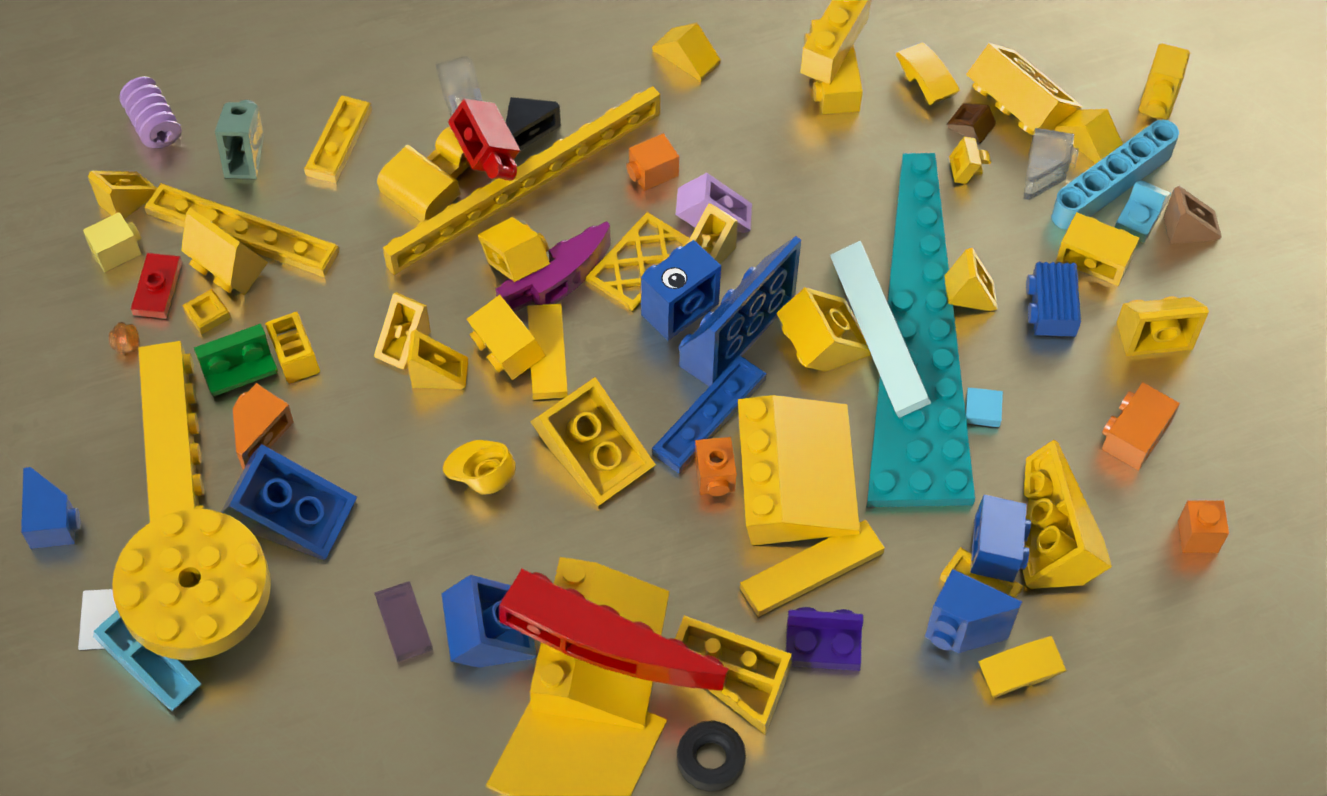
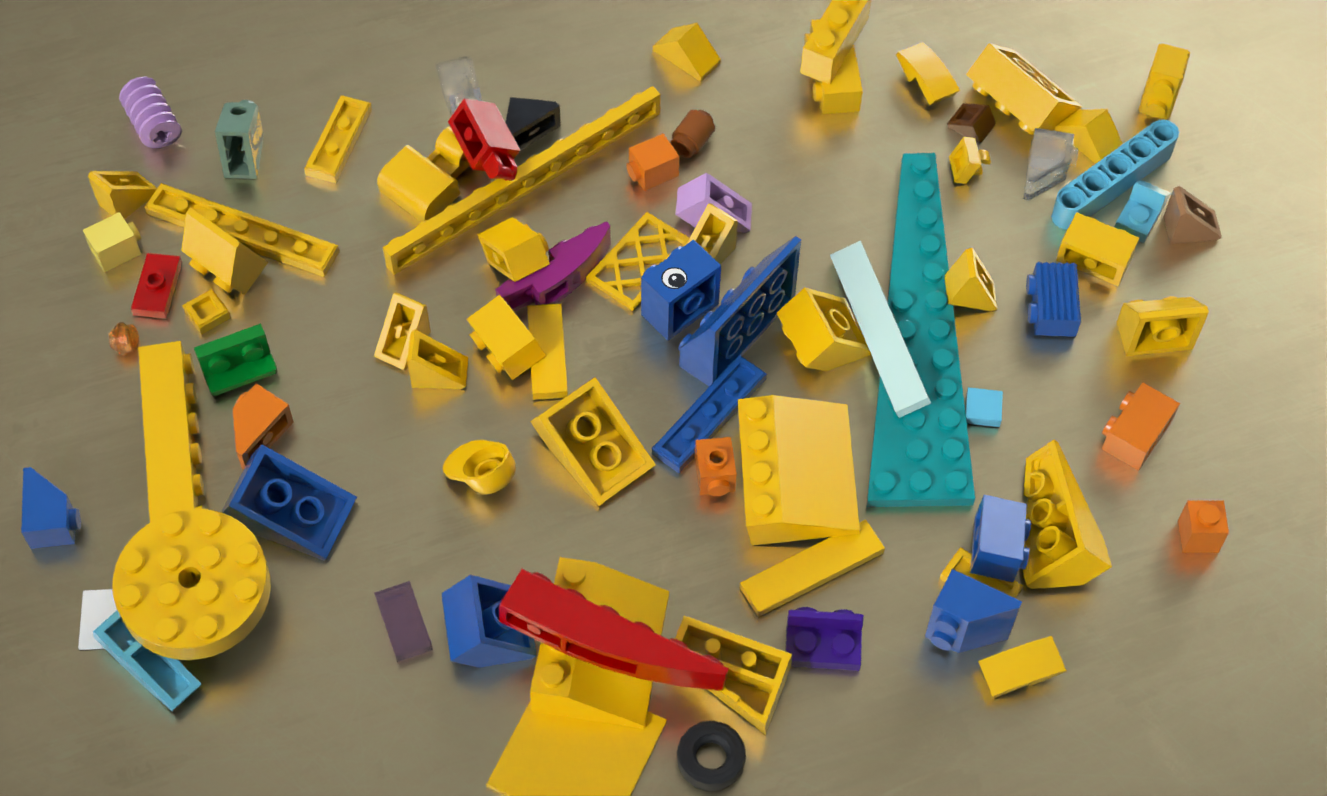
(295, 345): yellow slope -> none
(692, 133): none -> dark orange brick

